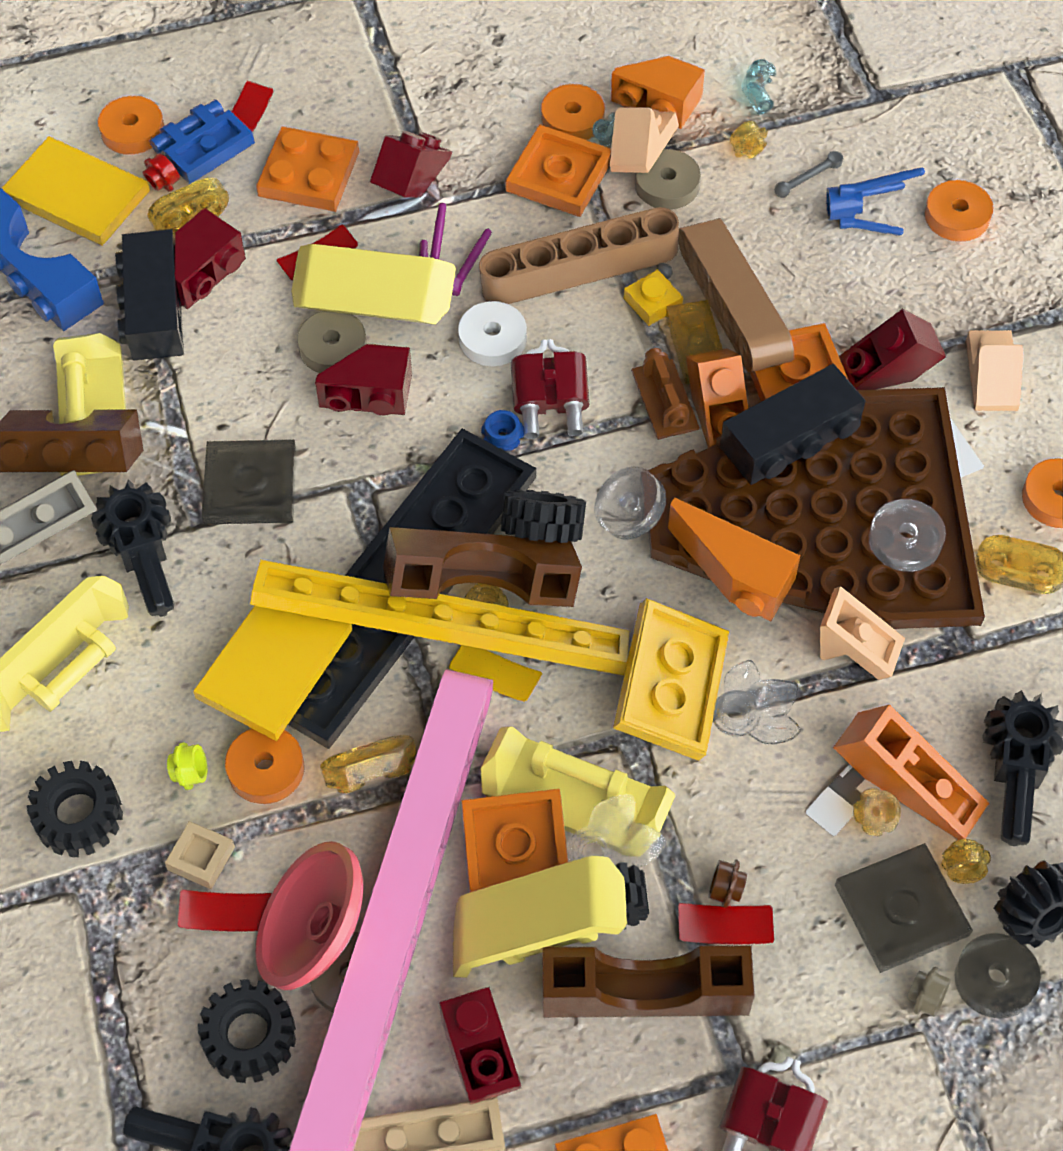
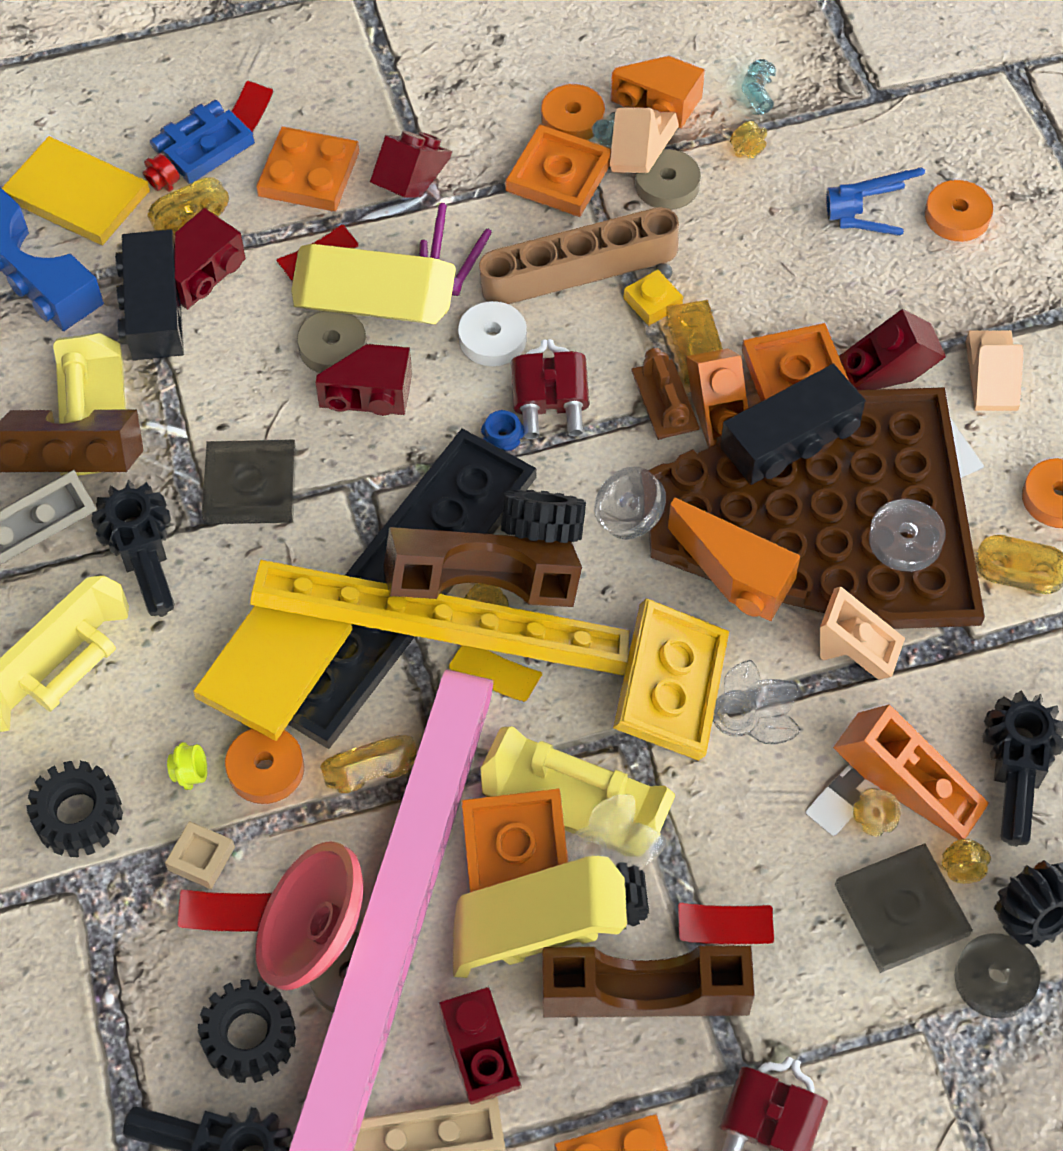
(144, 122): orange piece -> none
(727, 882): reddish brown plate -> none
(735, 295): medium nougat beam -> none
(834, 160): dark grey hinge -> none
(928, 991): dark tan plate -> none

